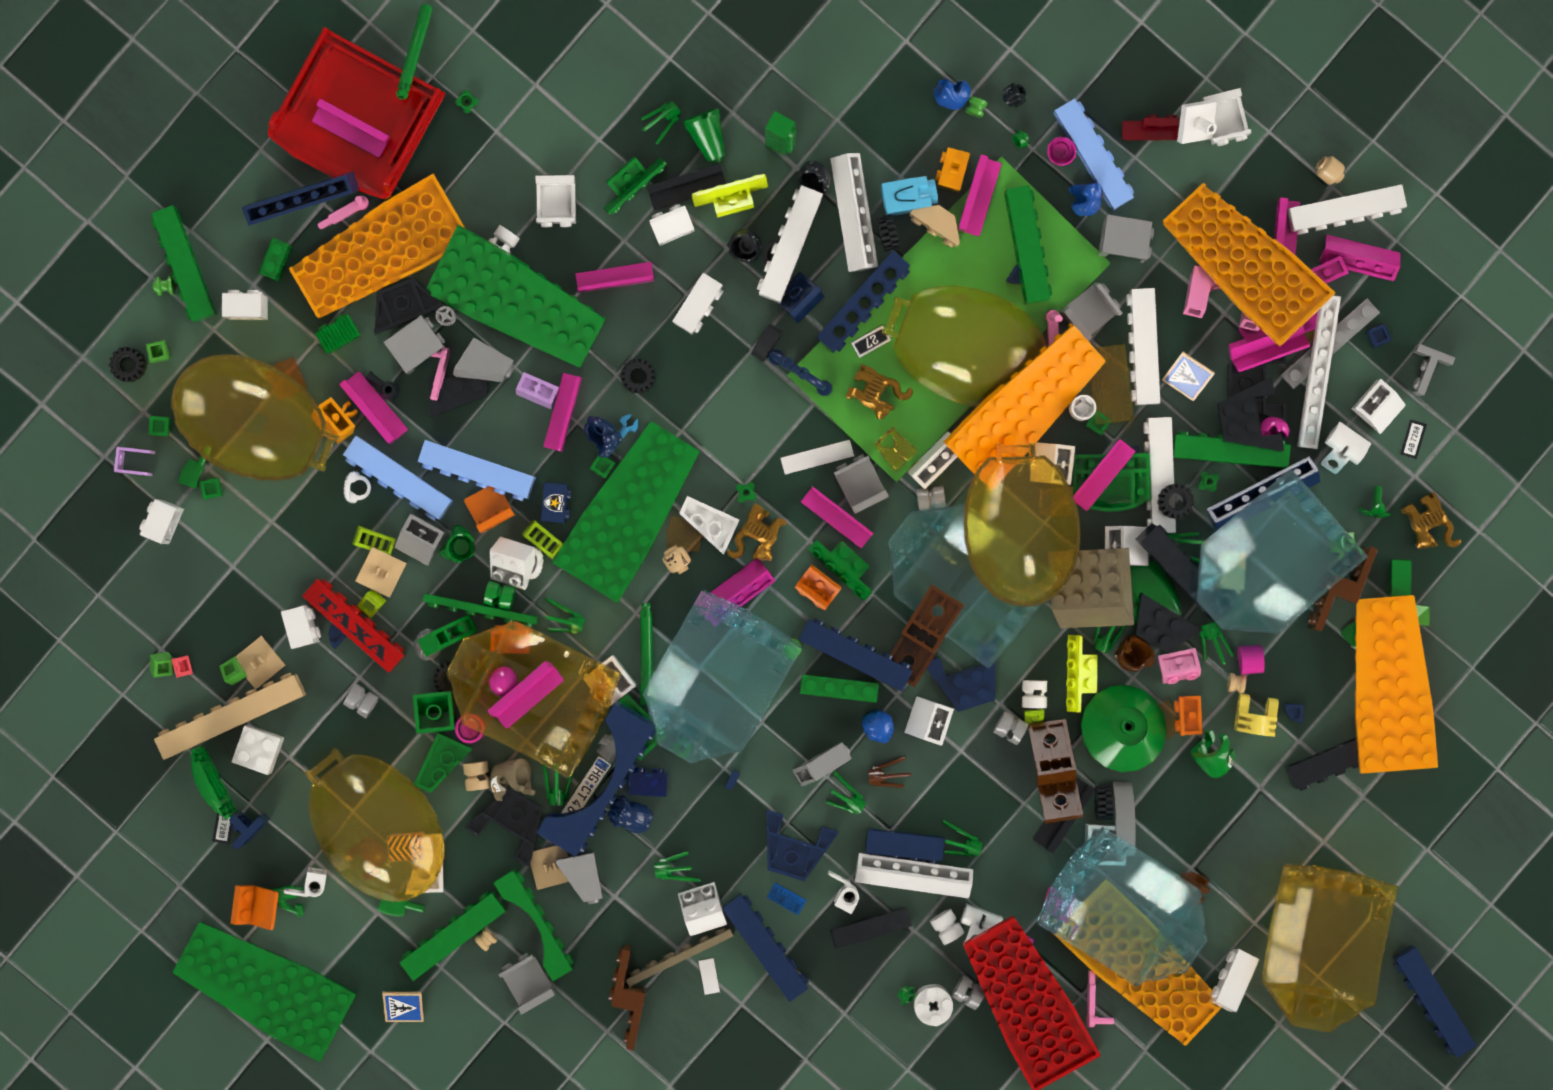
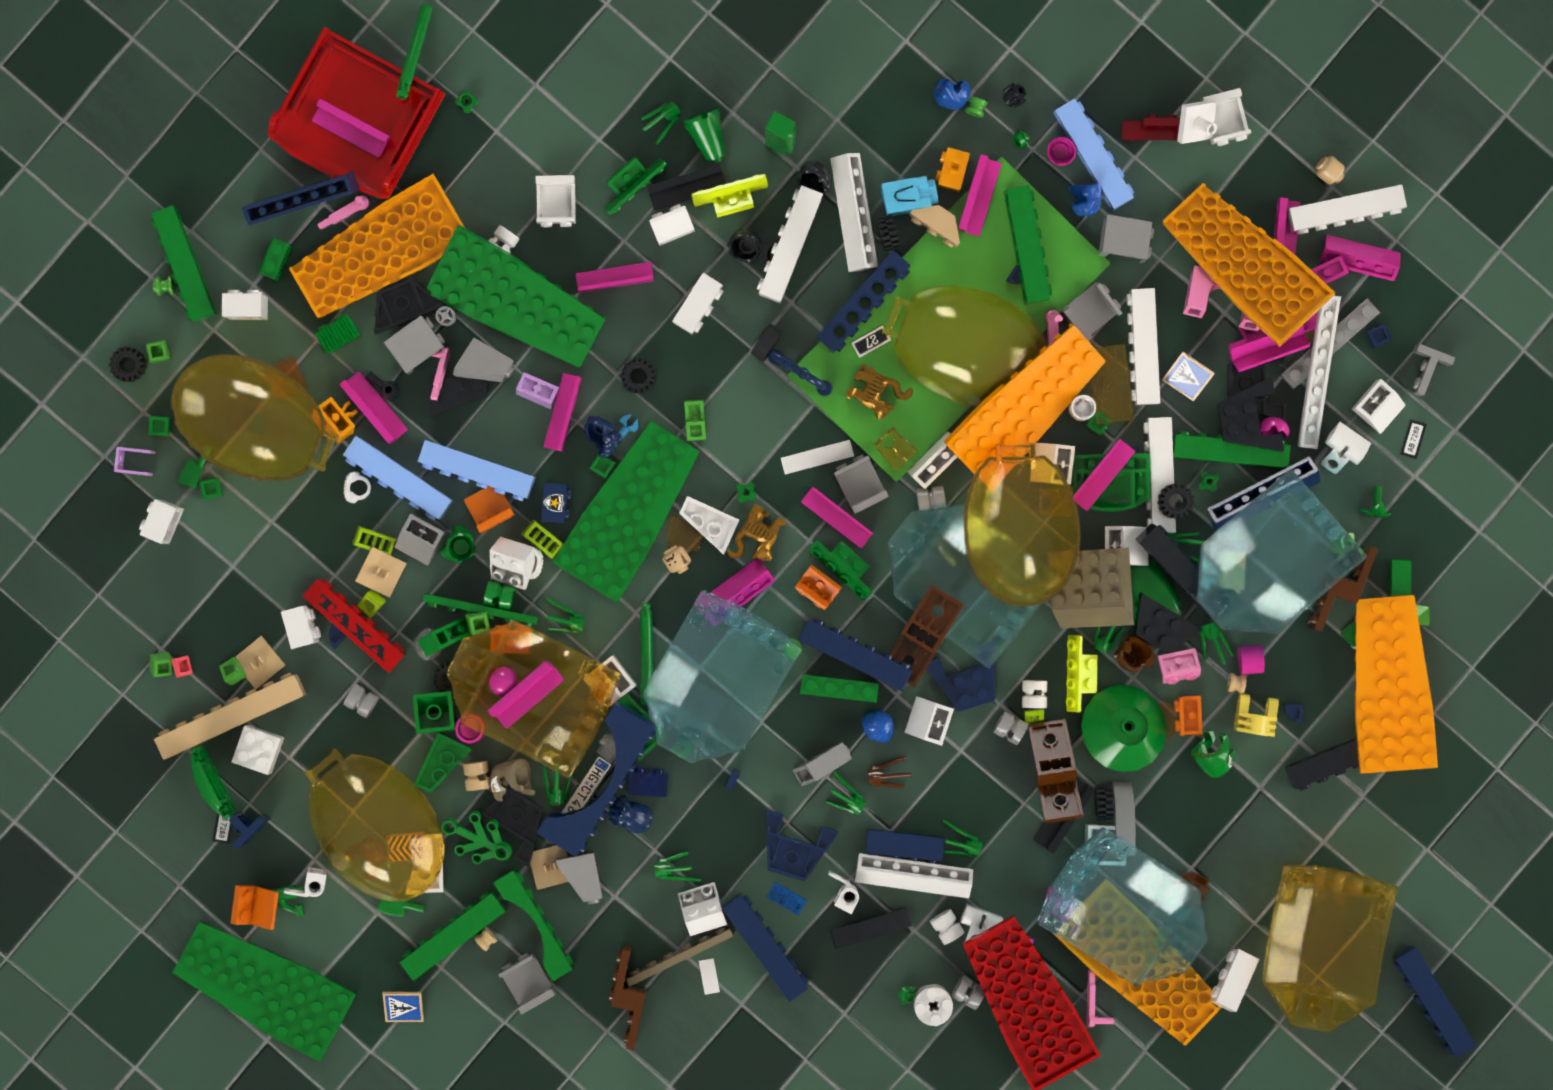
(477, 622): none -> bright green slope
(479, 840): none -> green plant
(695, 420): none -> bright green slope
(800, 297): dark blue bracket -> none
(1429, 519): pearl gold animal -> none

